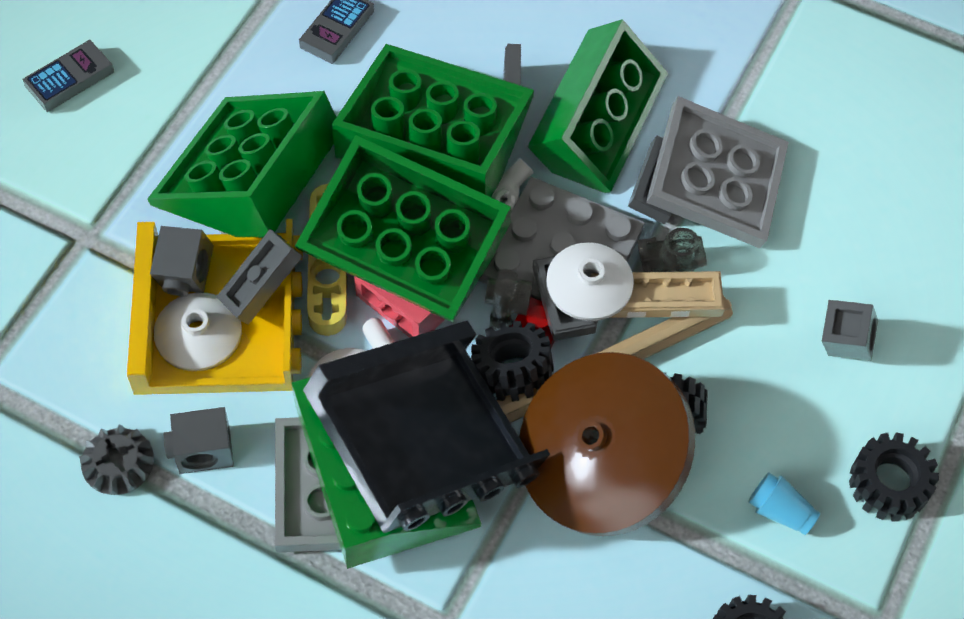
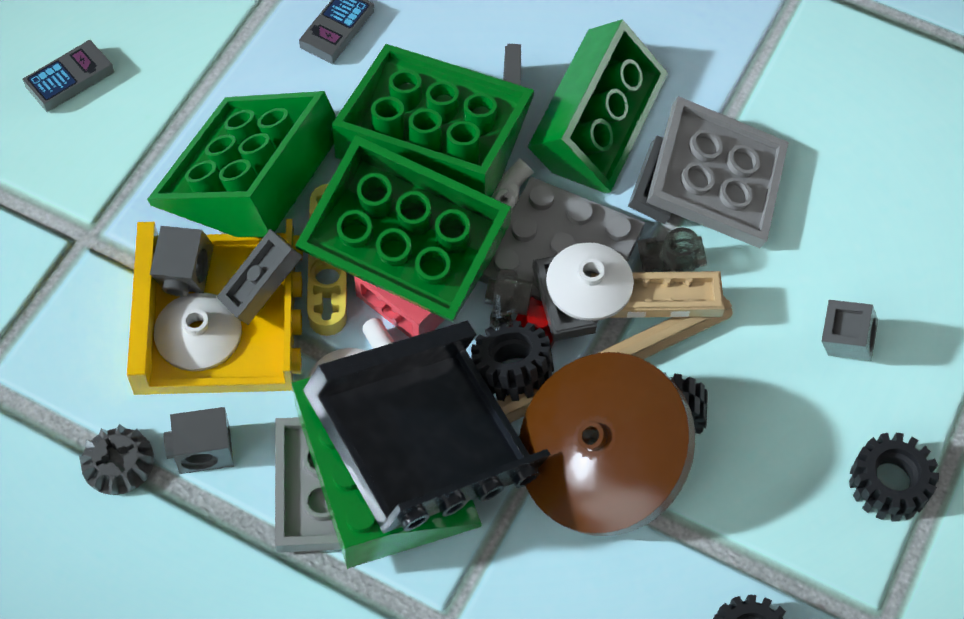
(783, 504): medium azure cone -> none

